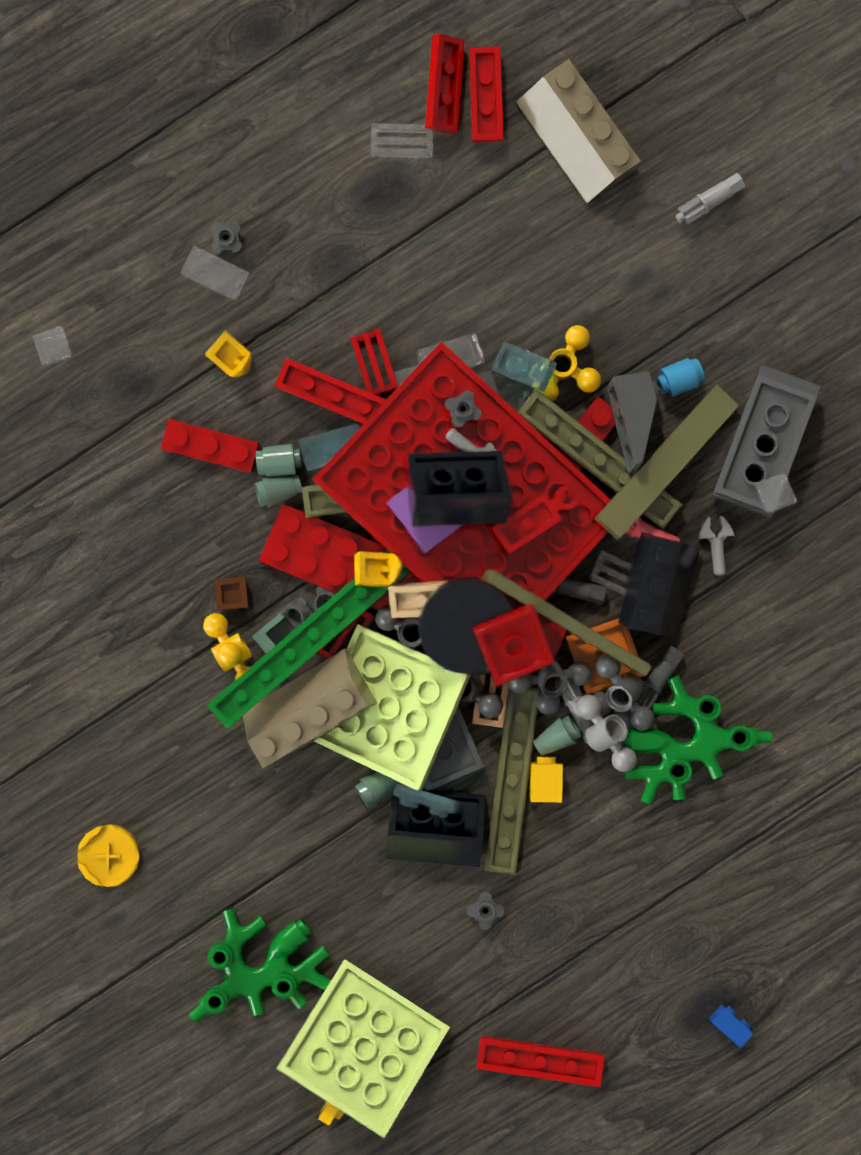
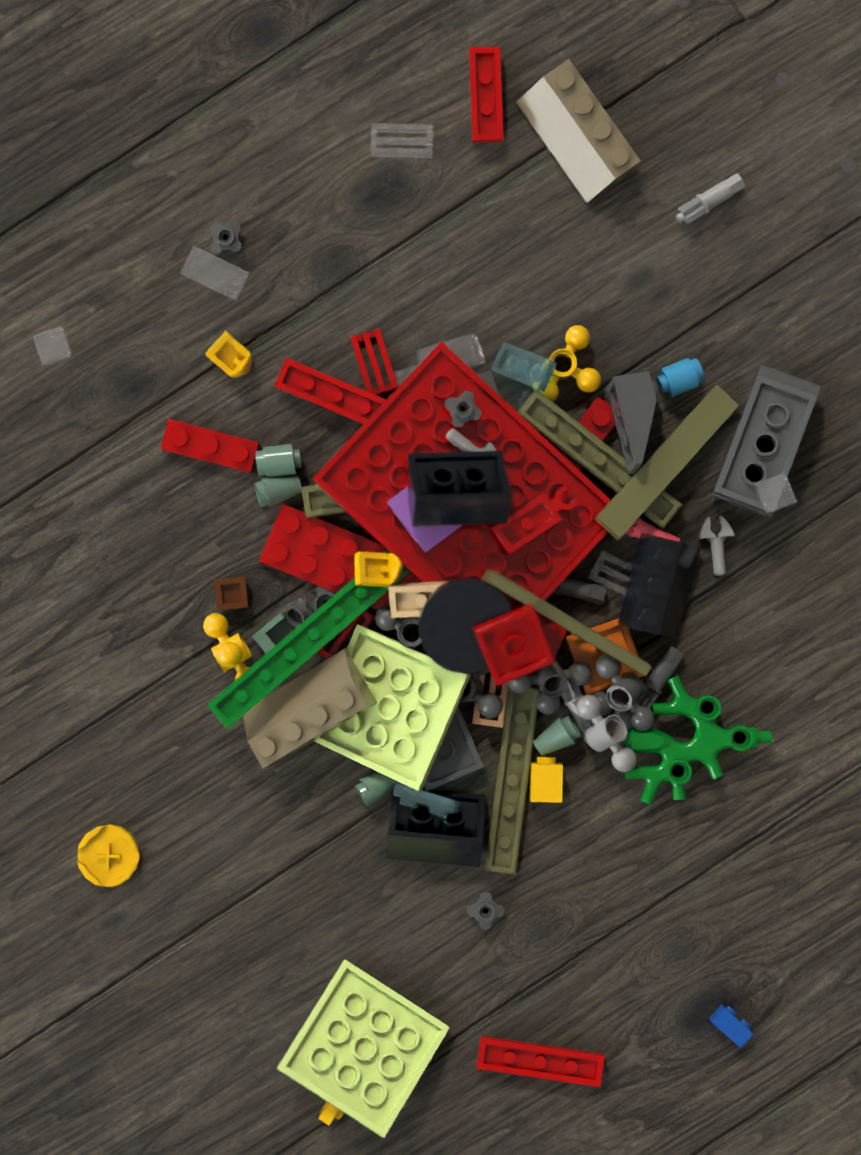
(249, 981): green plant -> none
(322, 447): clear light blue plate -> none
(444, 83): red plate -> none

